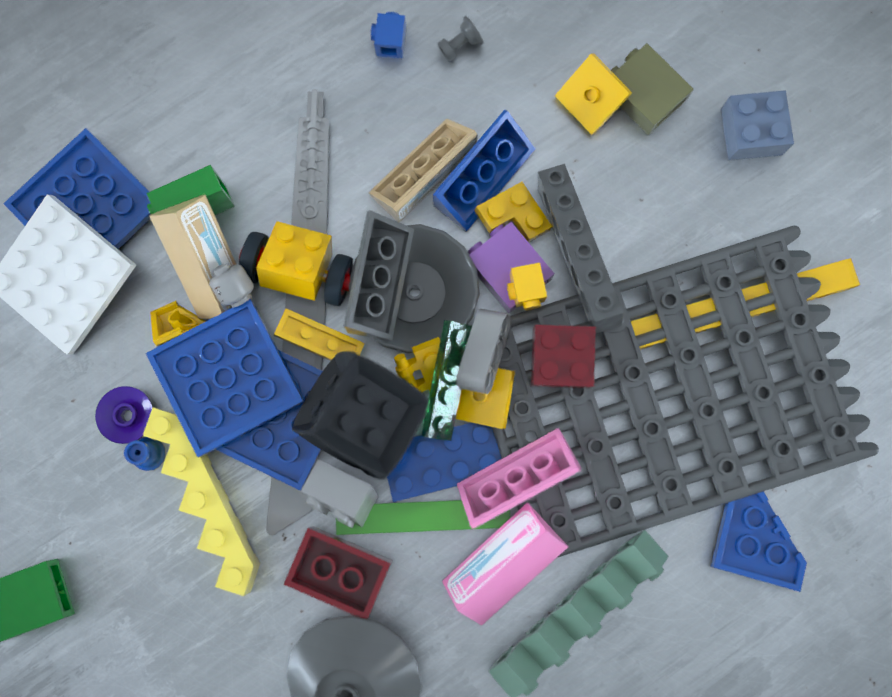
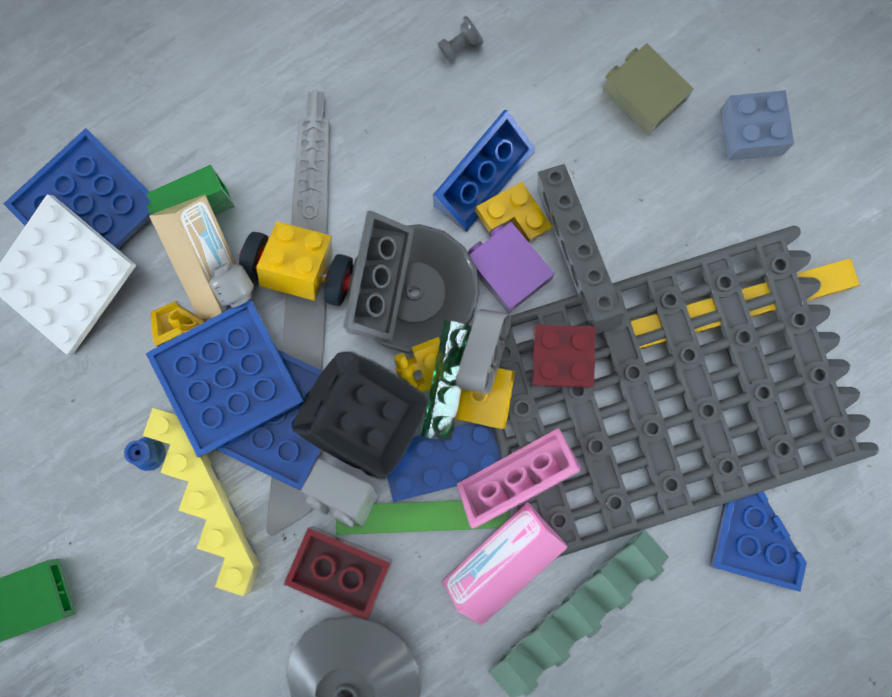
(111, 412): dark purple dish -> none
(314, 336): yellow plate -> none
(389, 35): blue brick -> none
(423, 169): tan slope -> none
(527, 286): yellow brick -> none
(593, 93): yellow plate -> none

